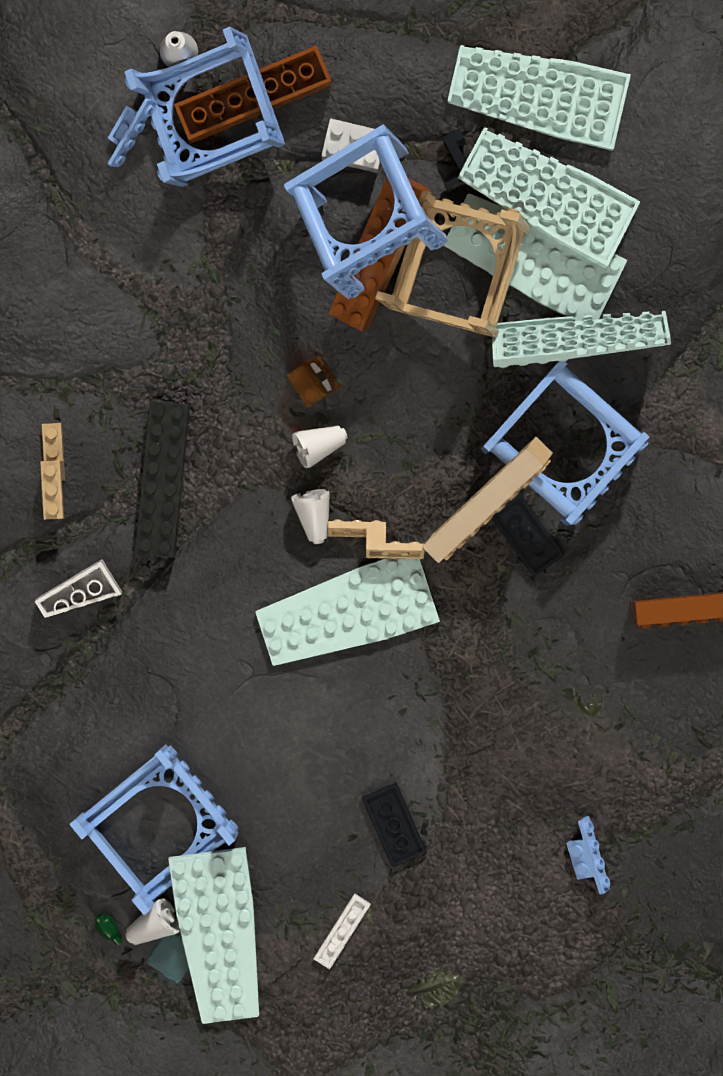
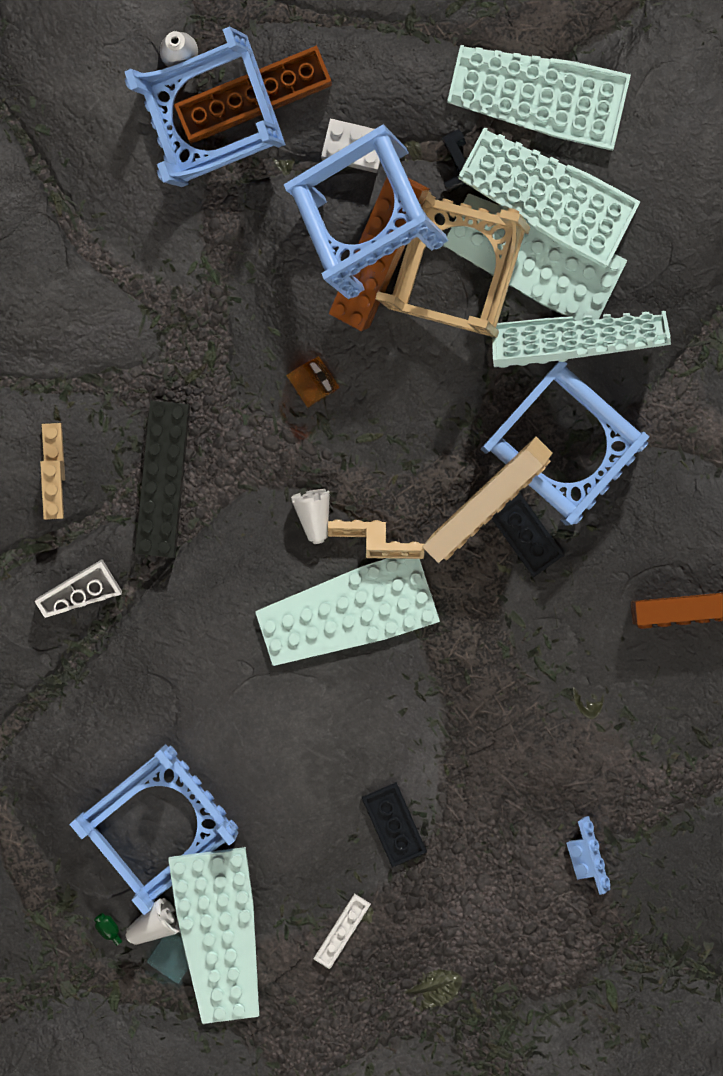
(127, 128): light blue bracket -> none
(318, 443): white cone -> none

